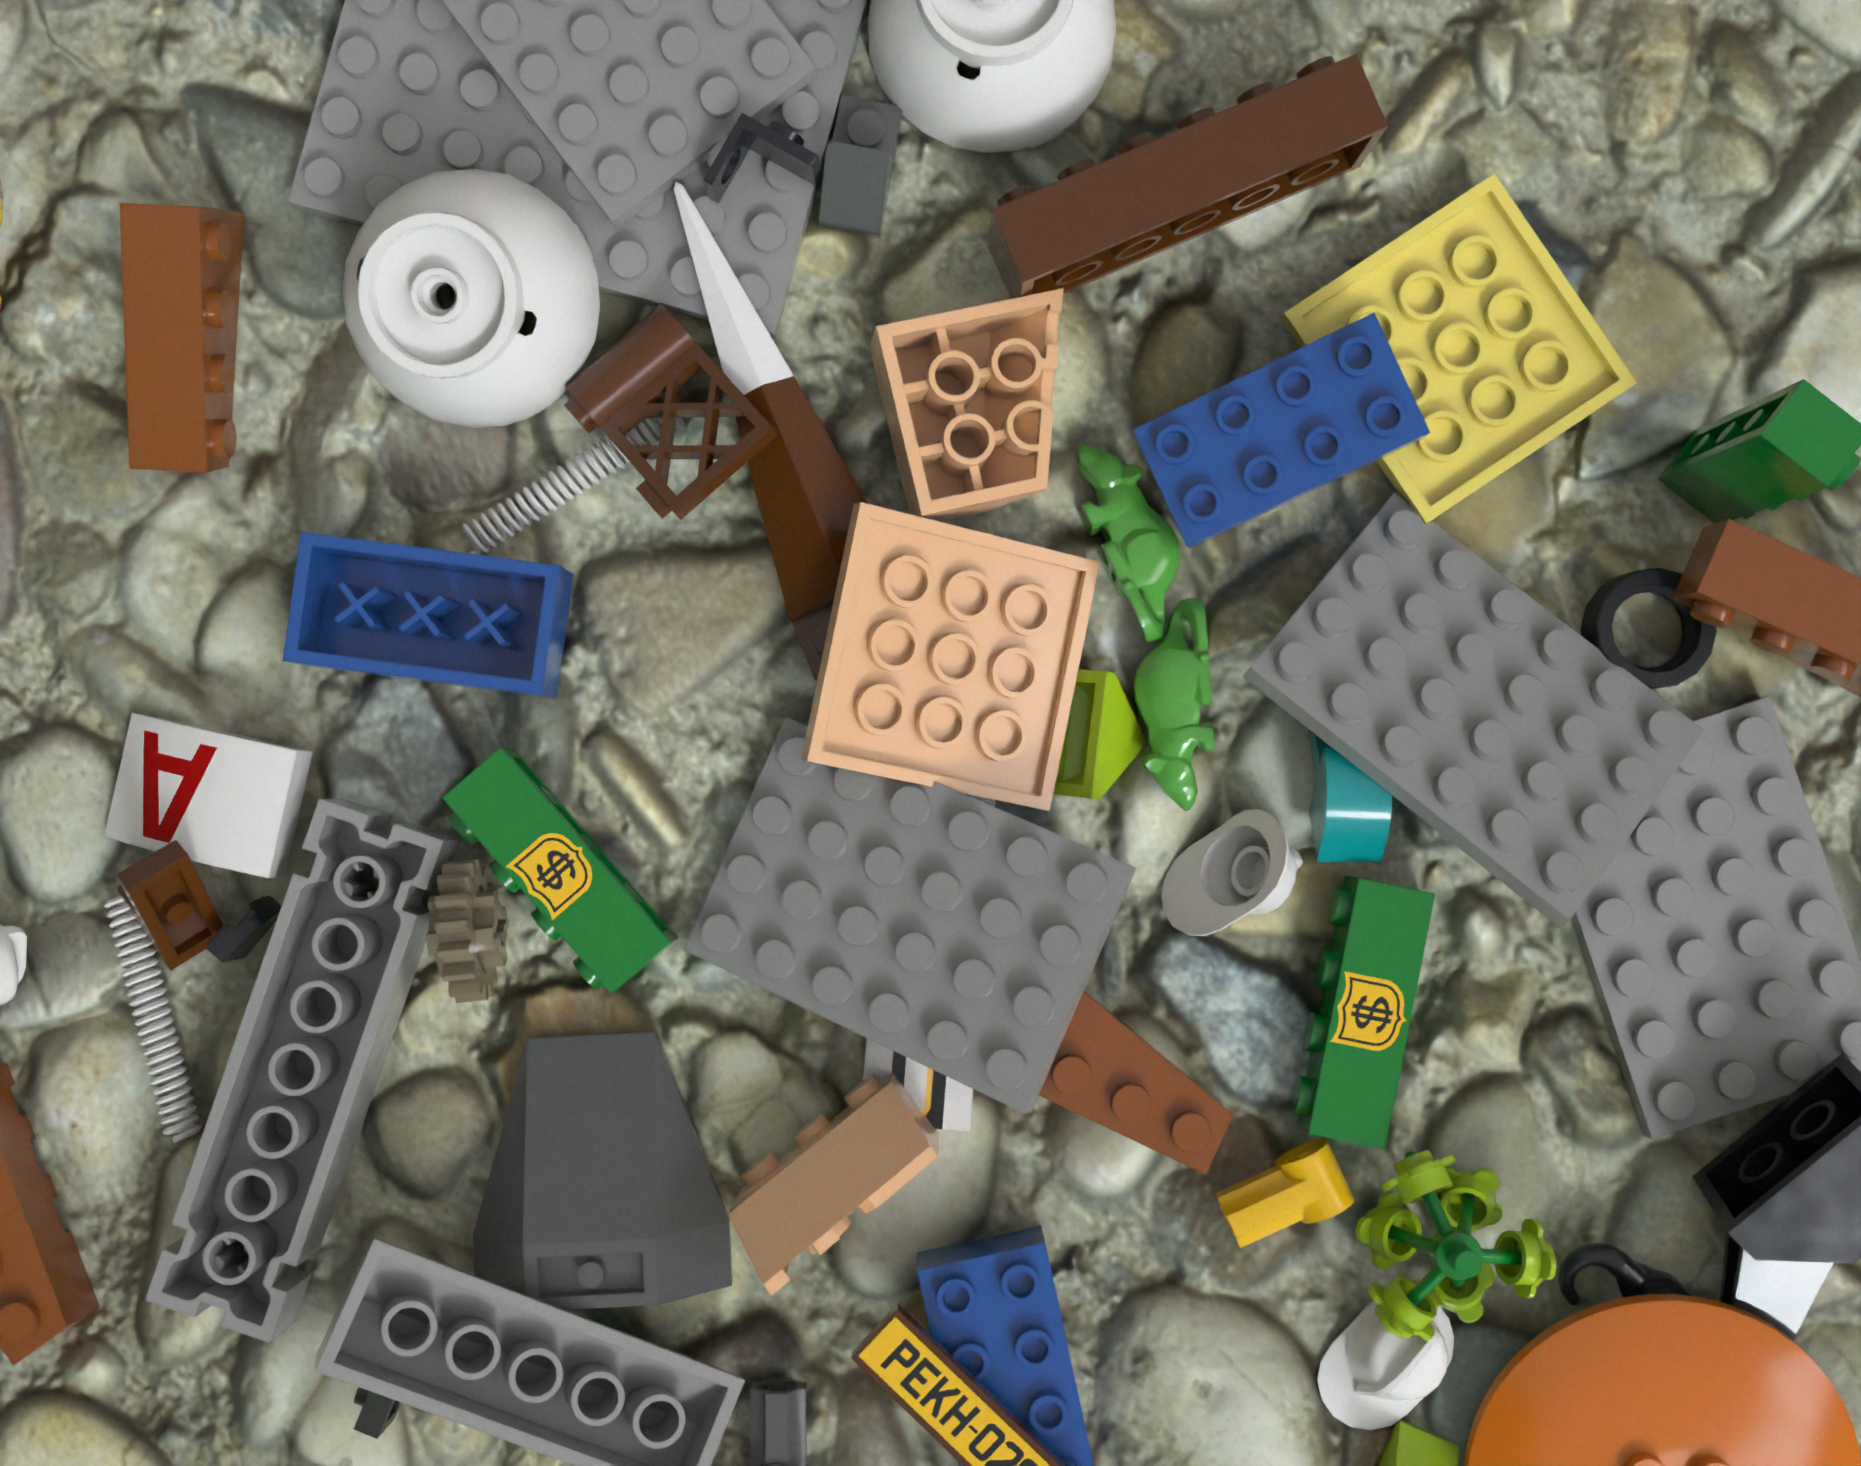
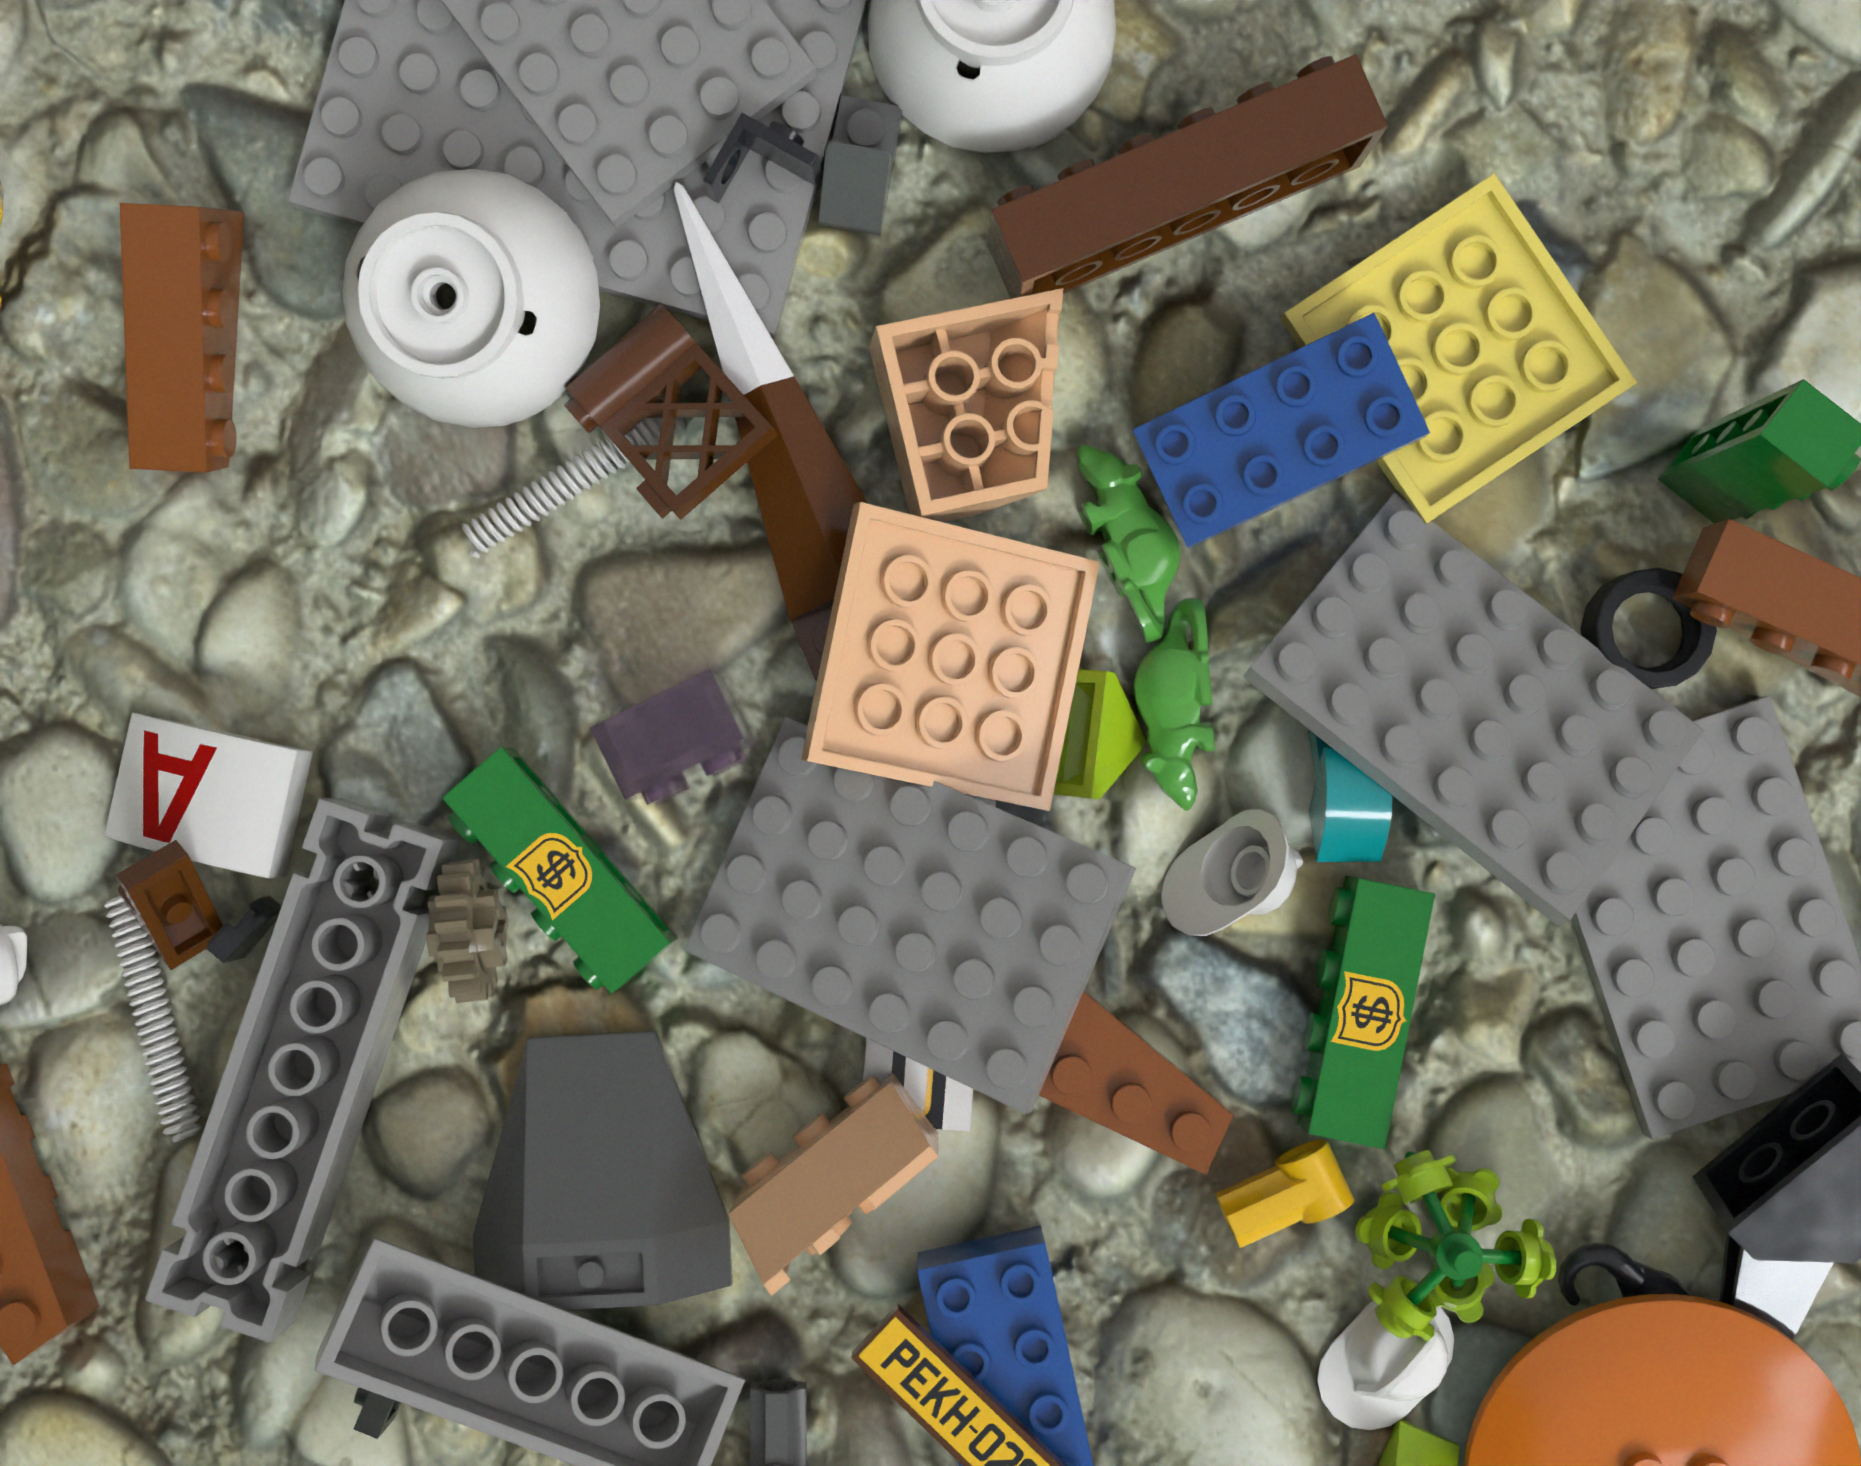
(428, 615): blue brick -> none
(673, 738): none -> clear purple brick

